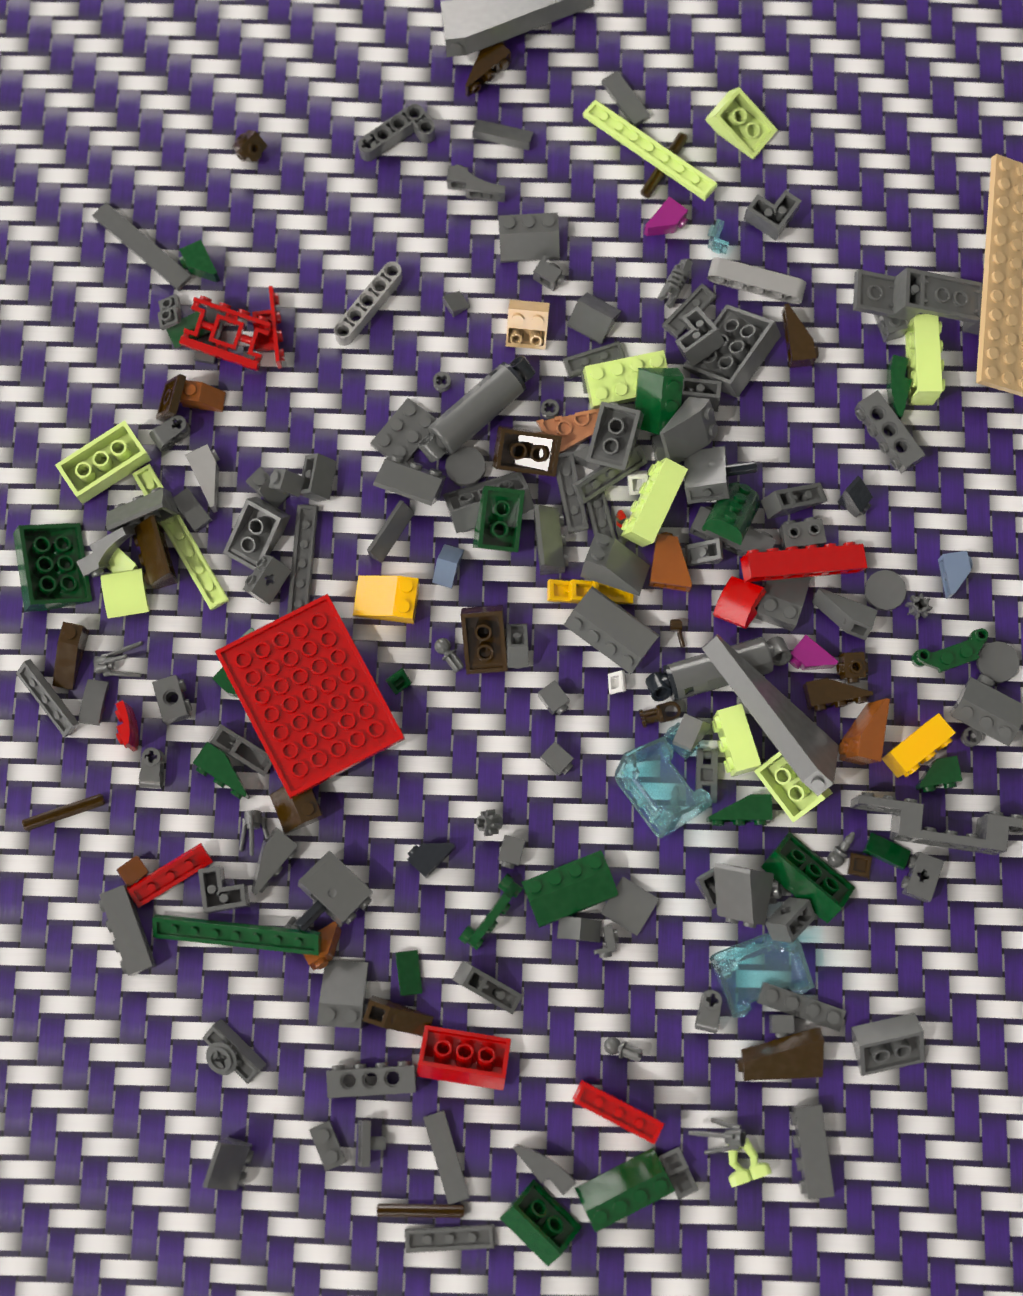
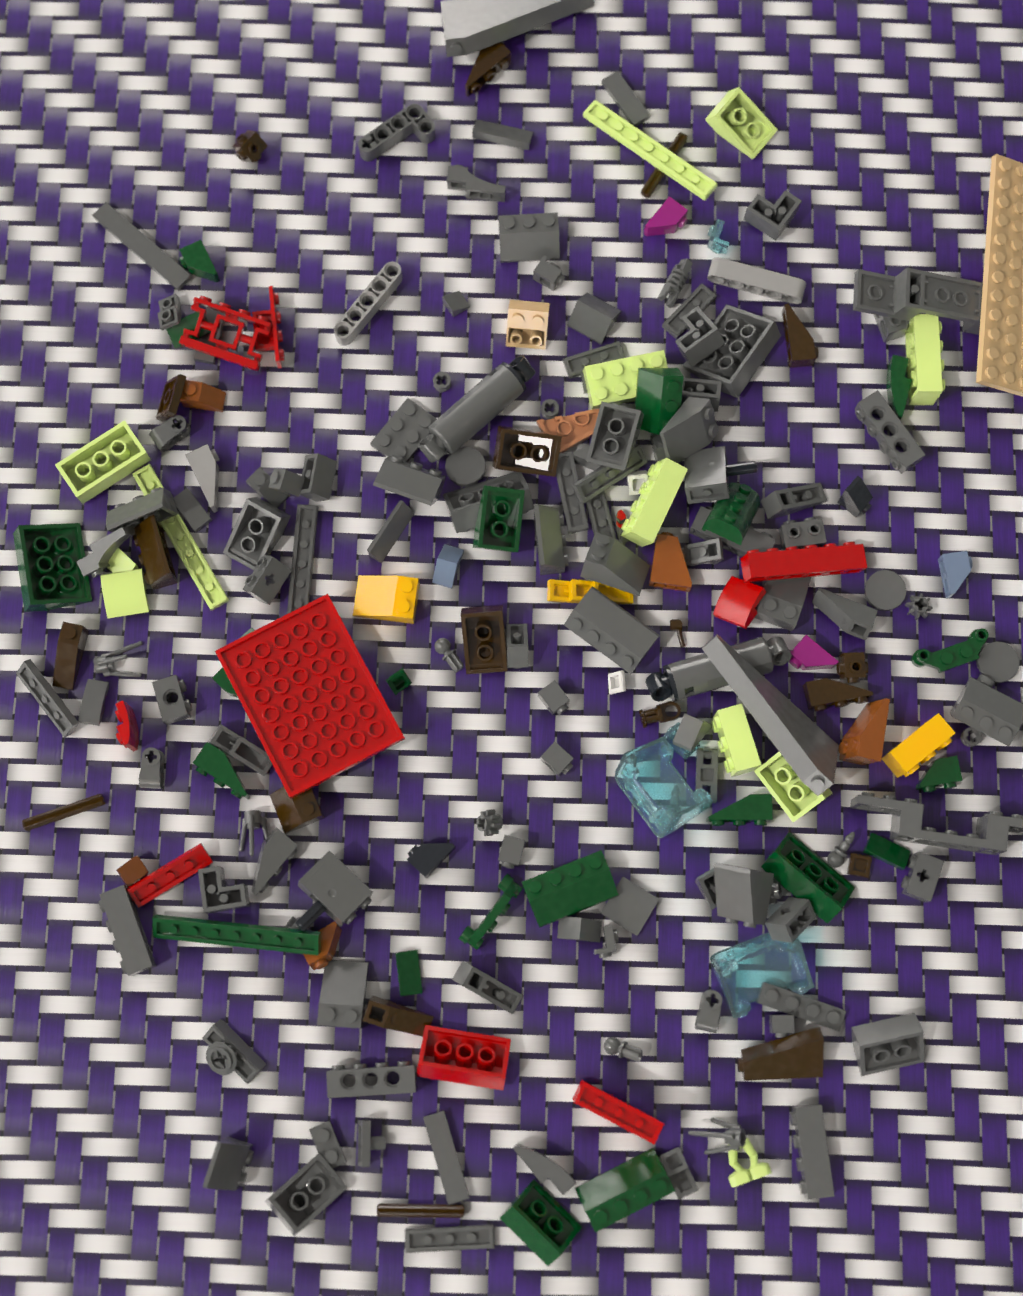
(306, 1194): none -> dark grey slope

